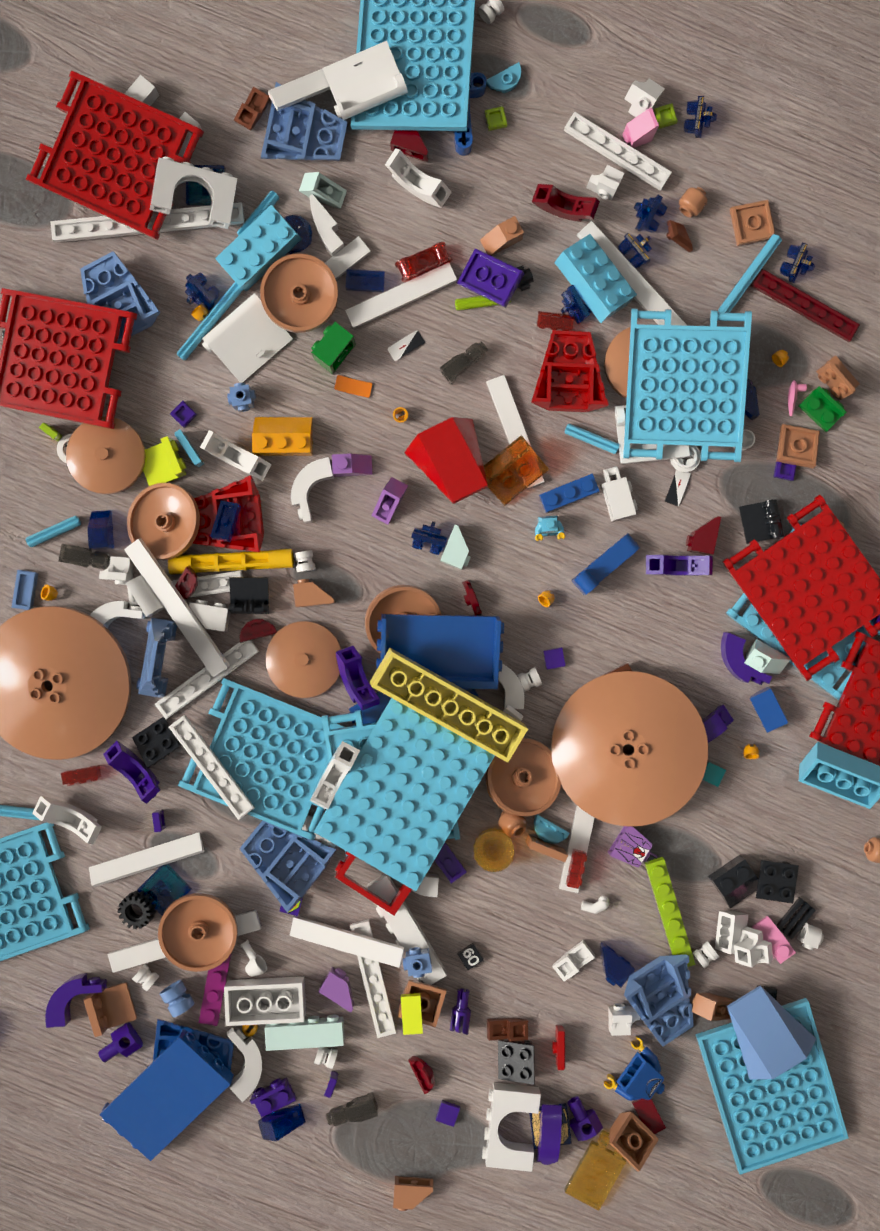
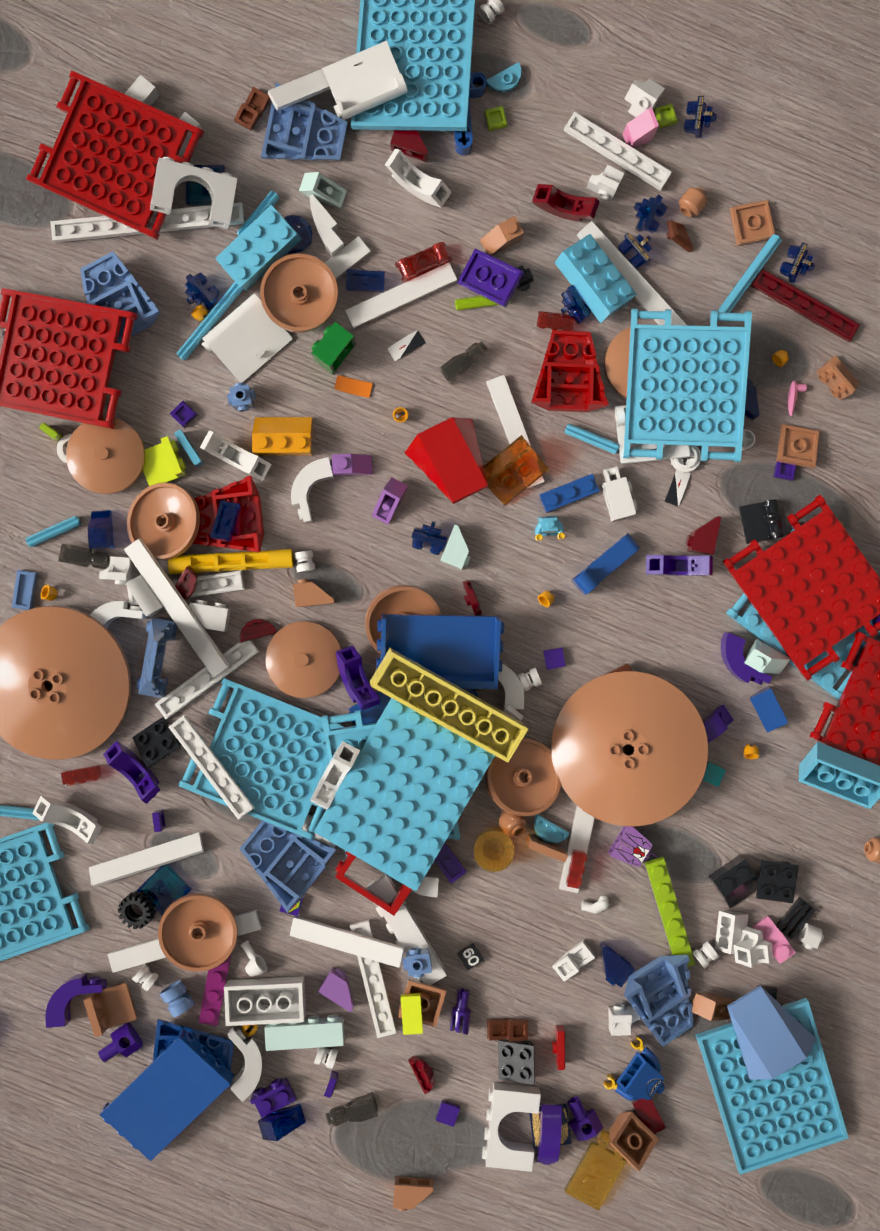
(249, 595): black hinge -> none
(822, 408): green bracket -> none

